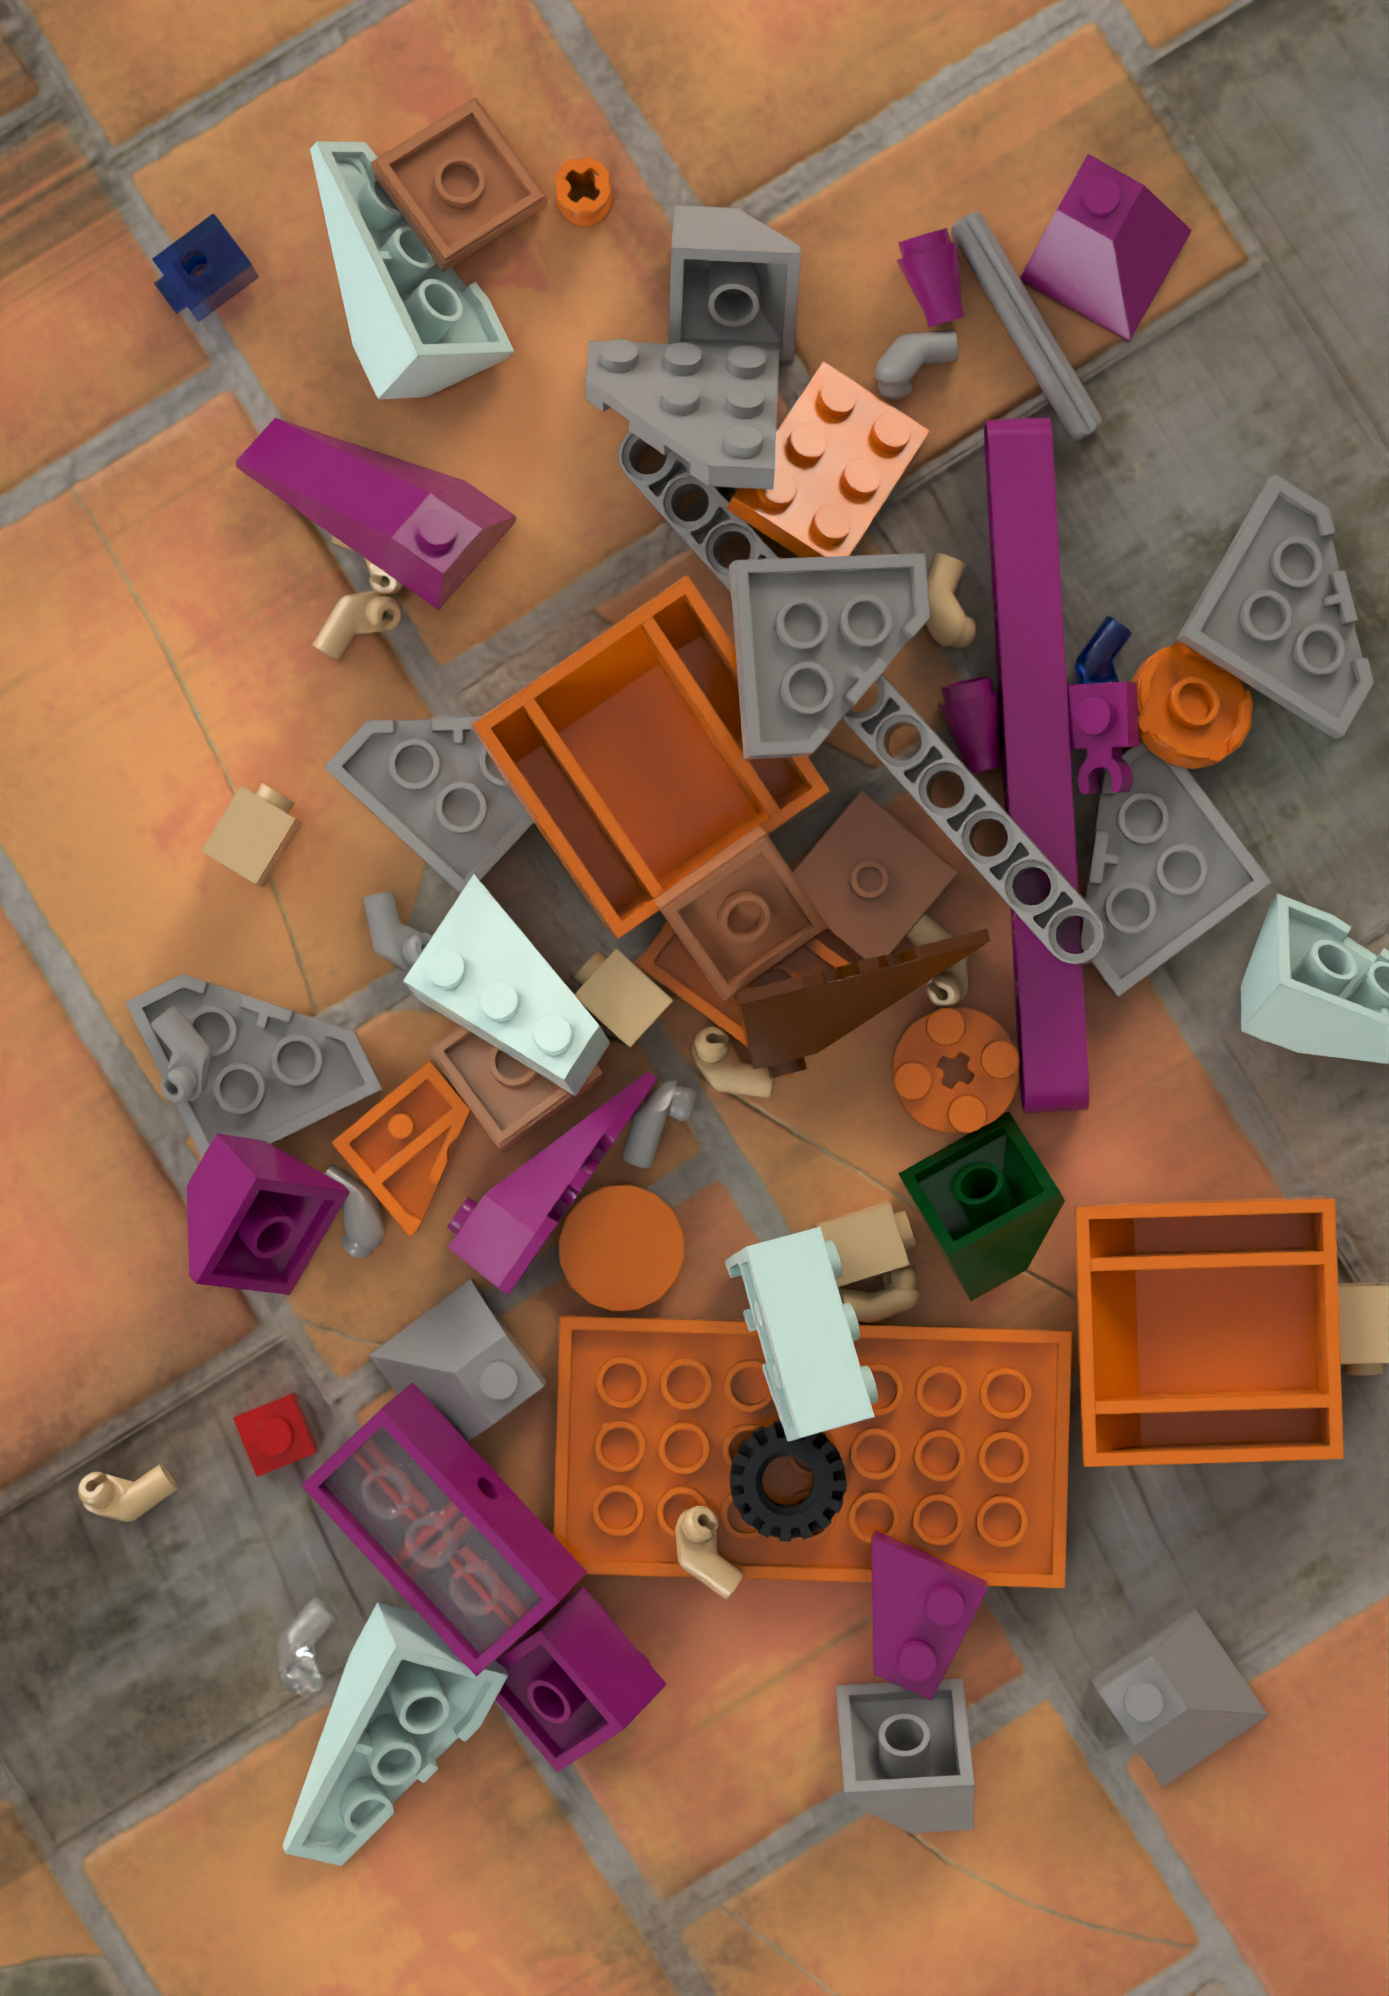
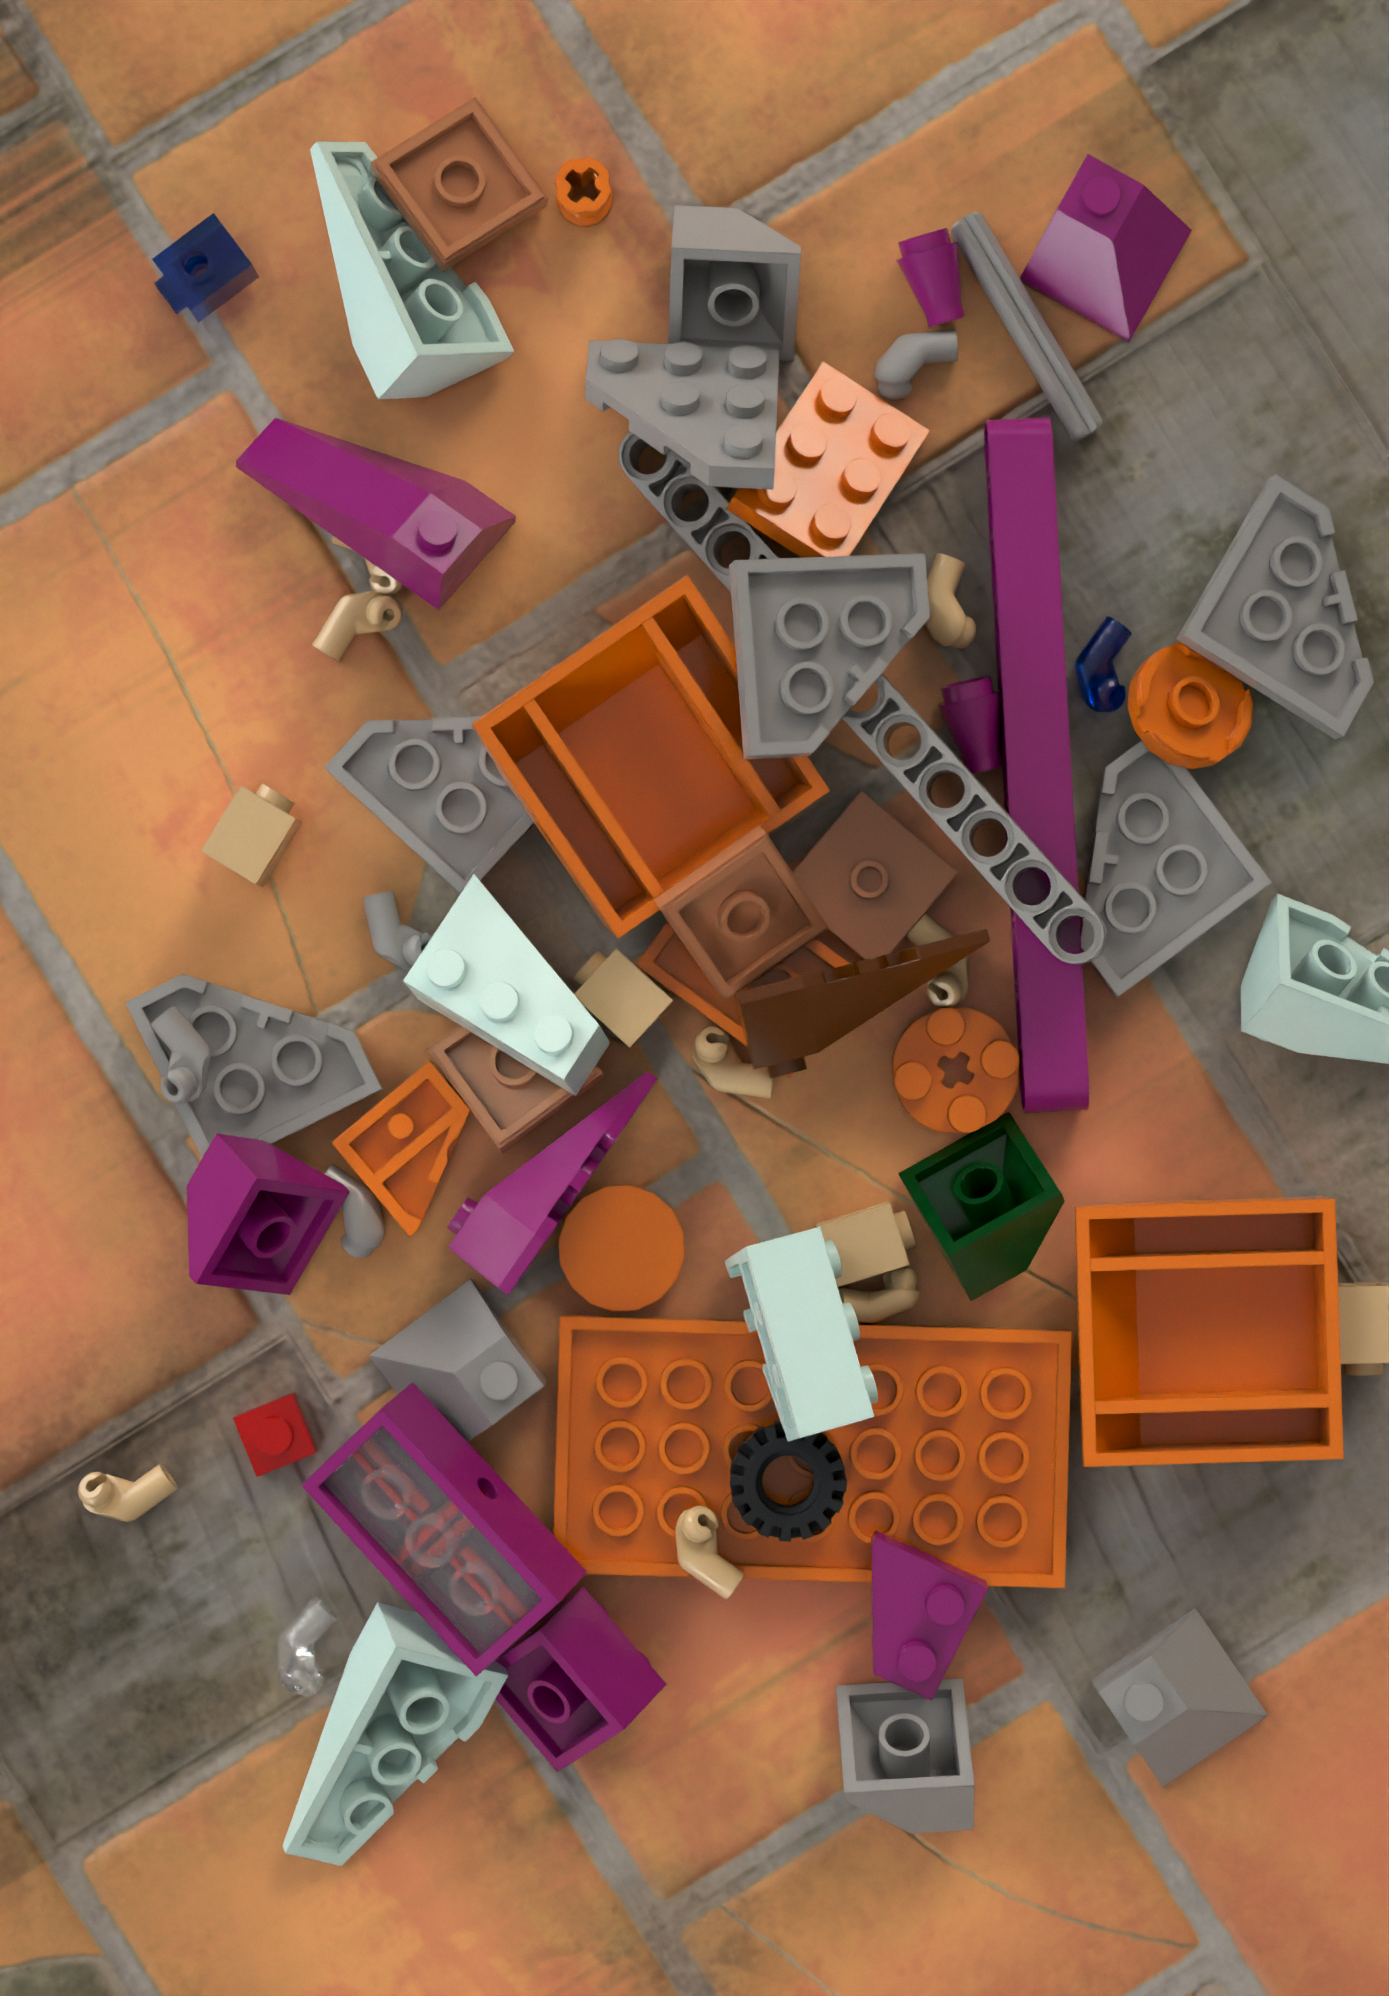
(650, 1118): light grey arm -> none
(1103, 721): magenta plate -> none

